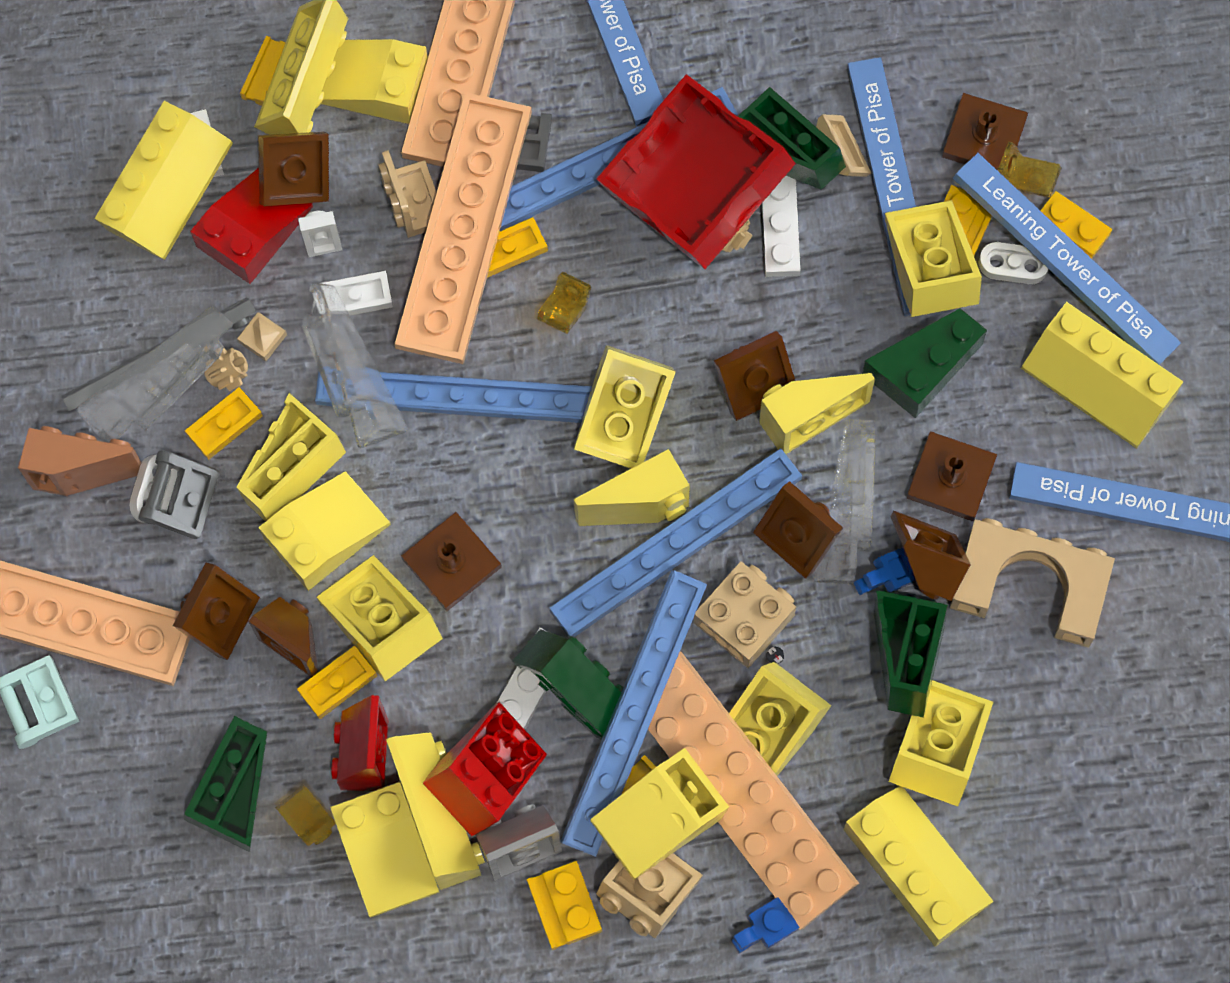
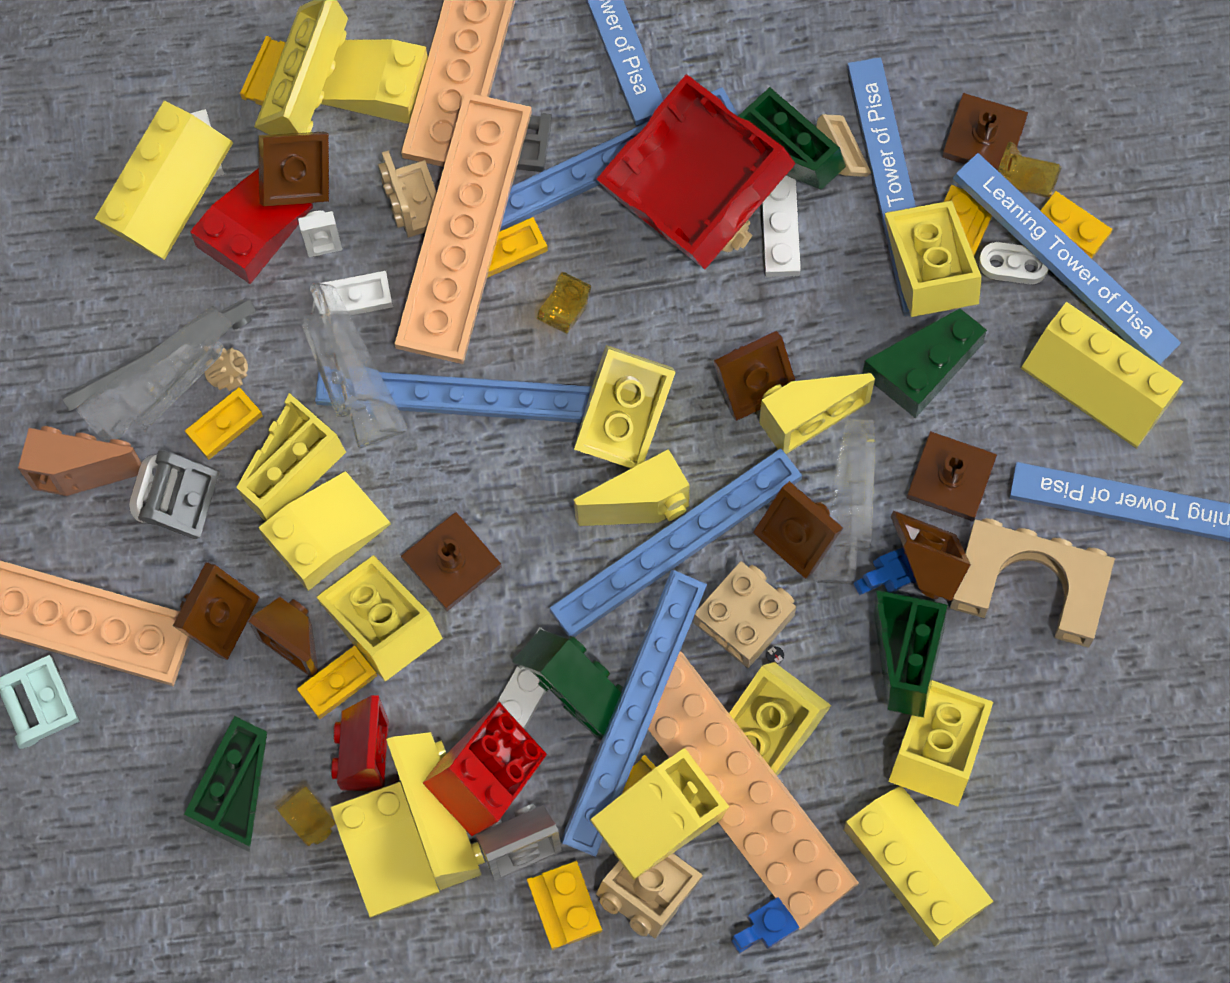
(262, 336): tan tile -> none

